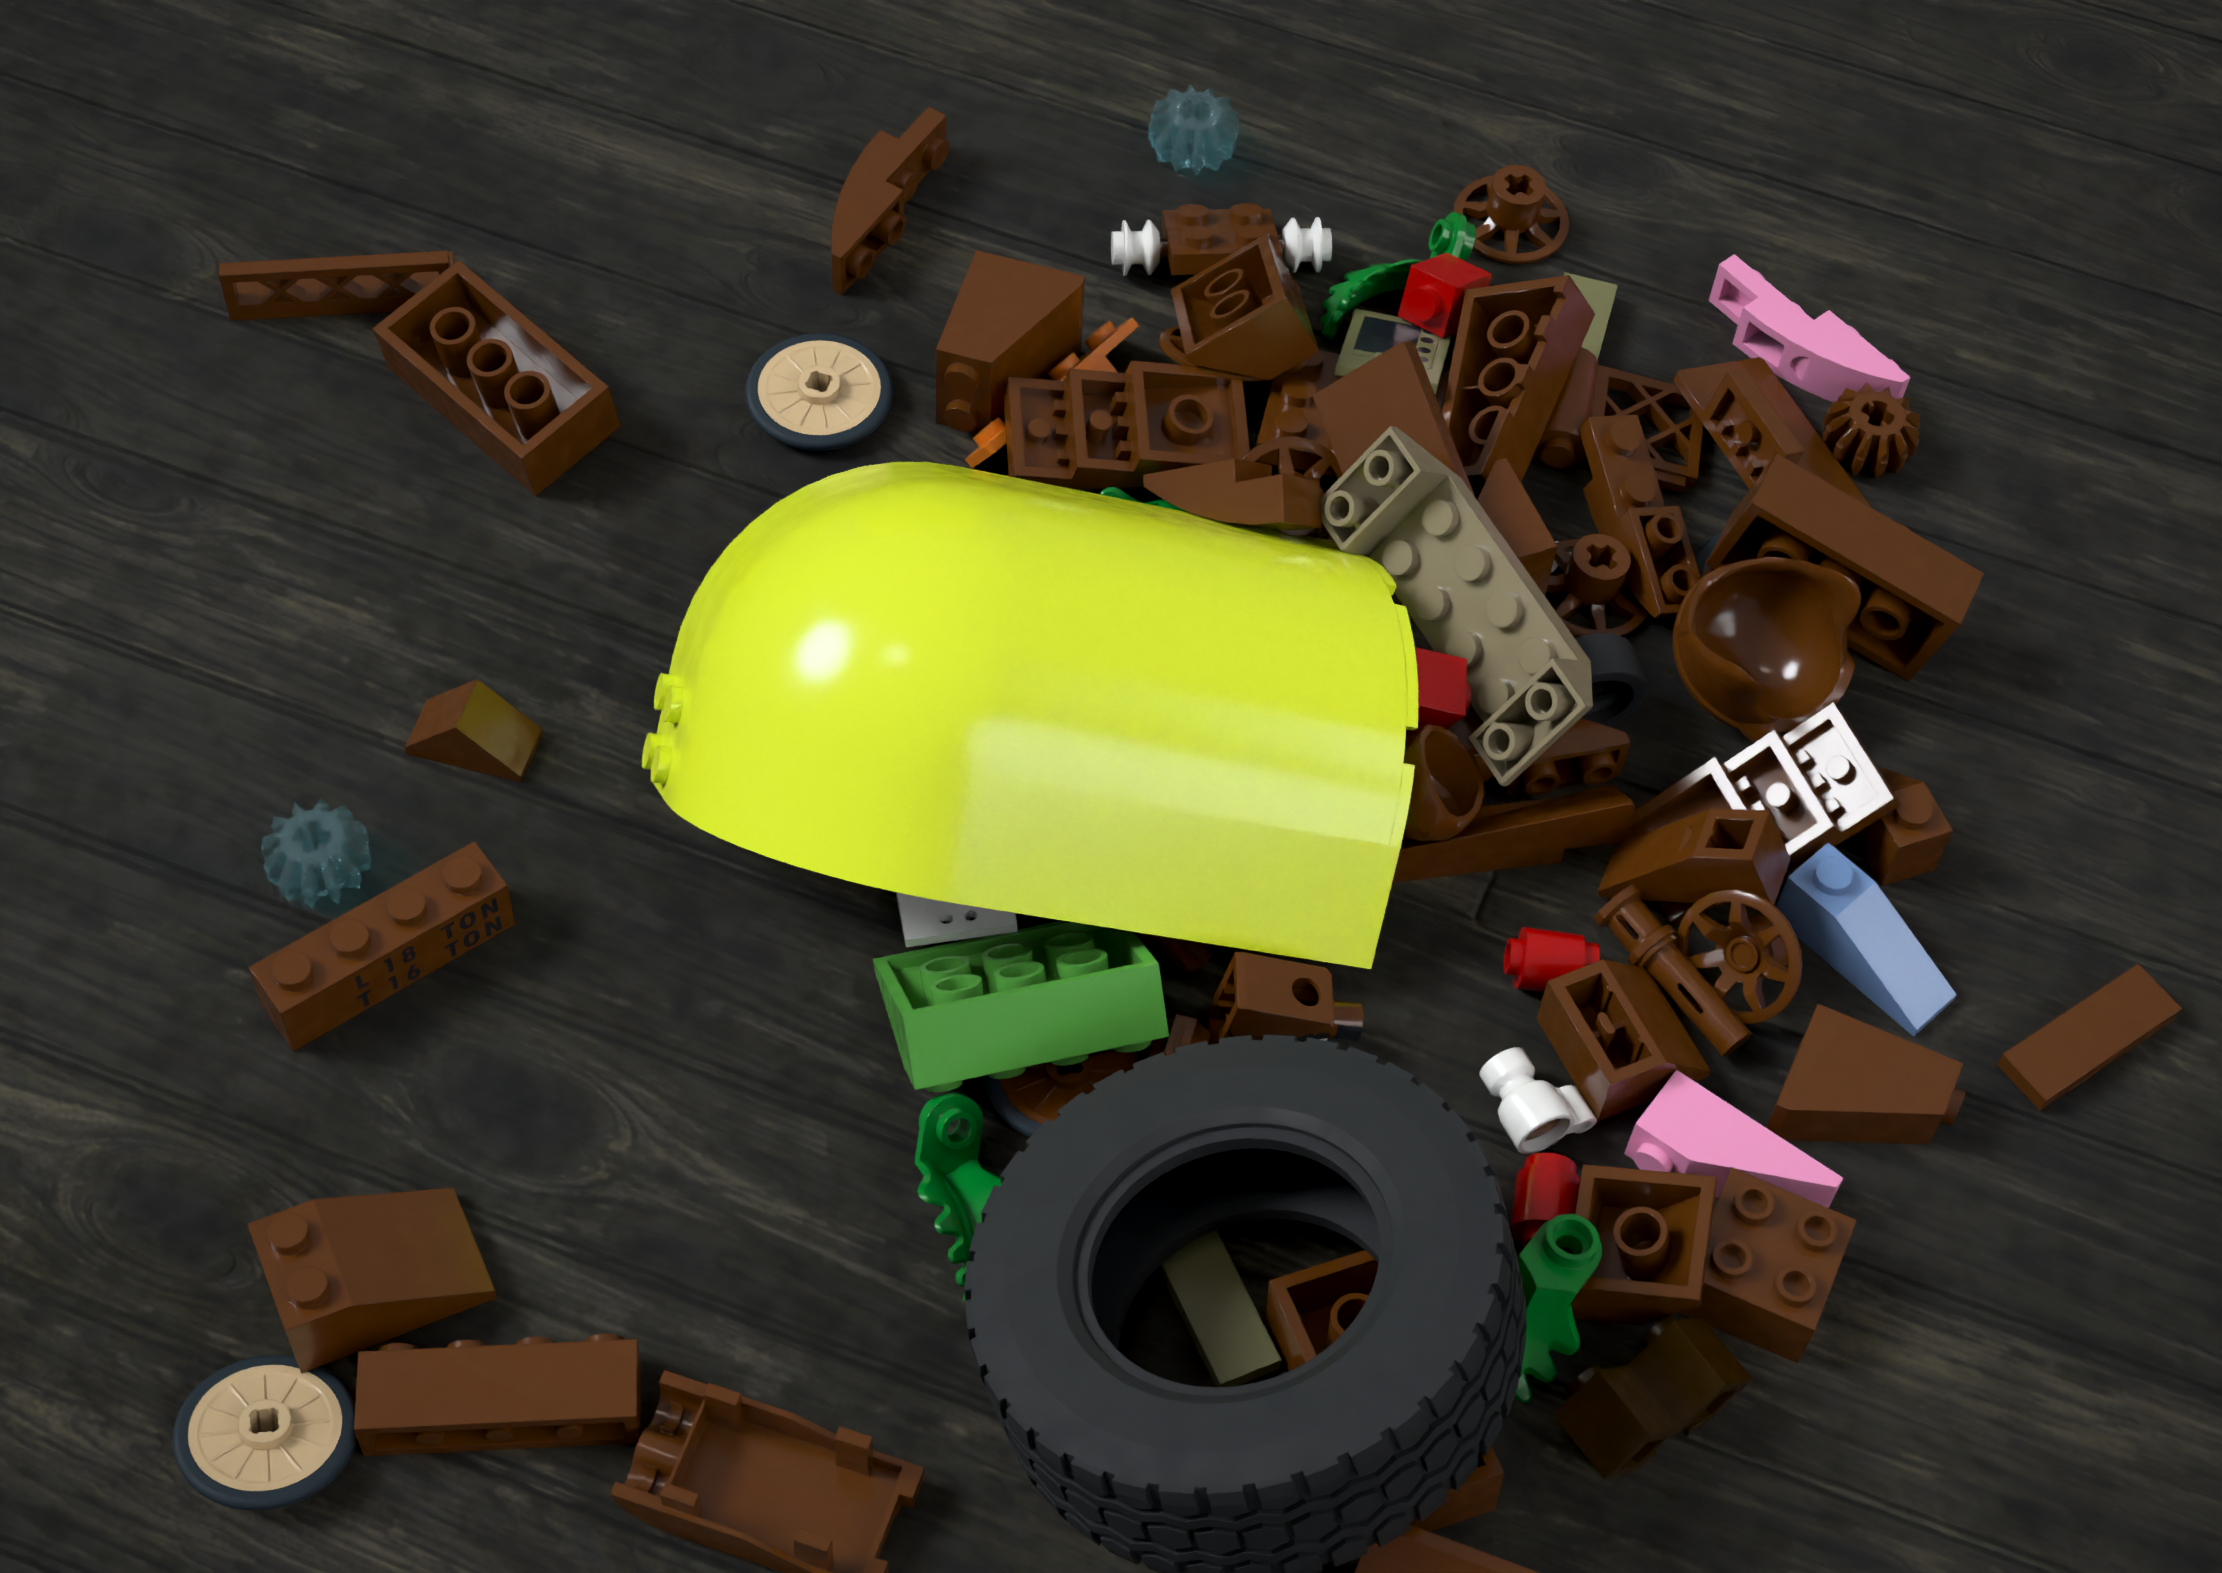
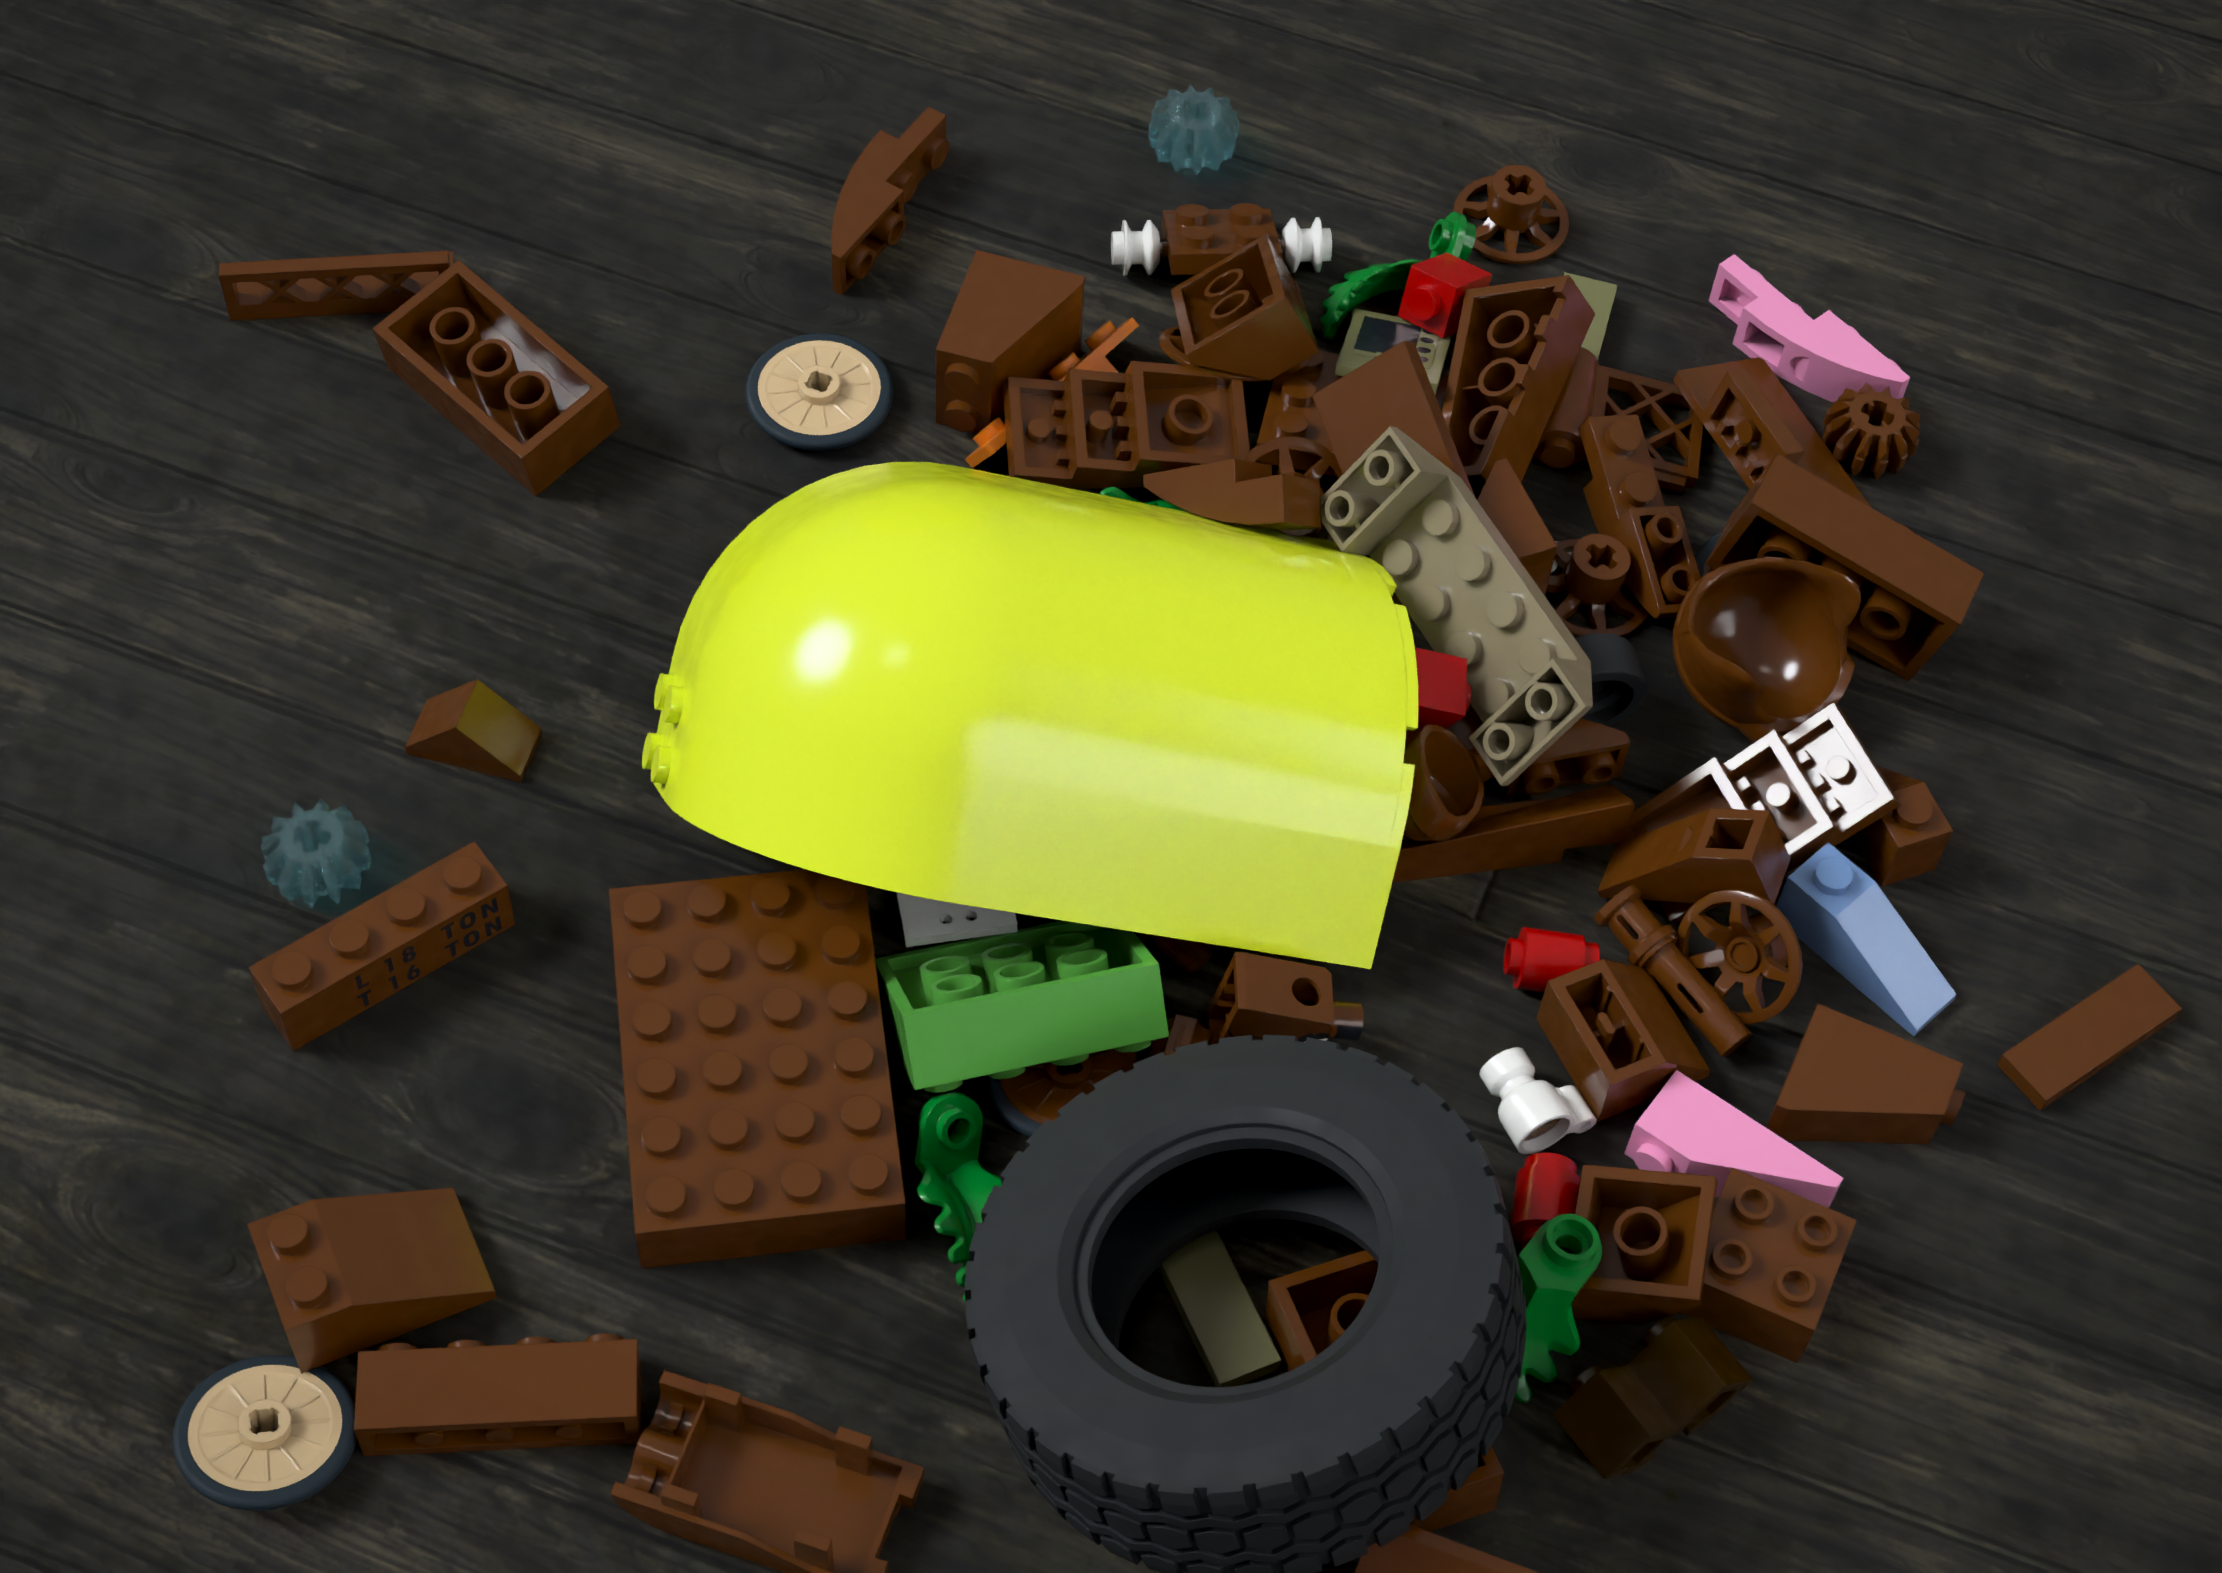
(754, 1068): none -> reddish brown brick

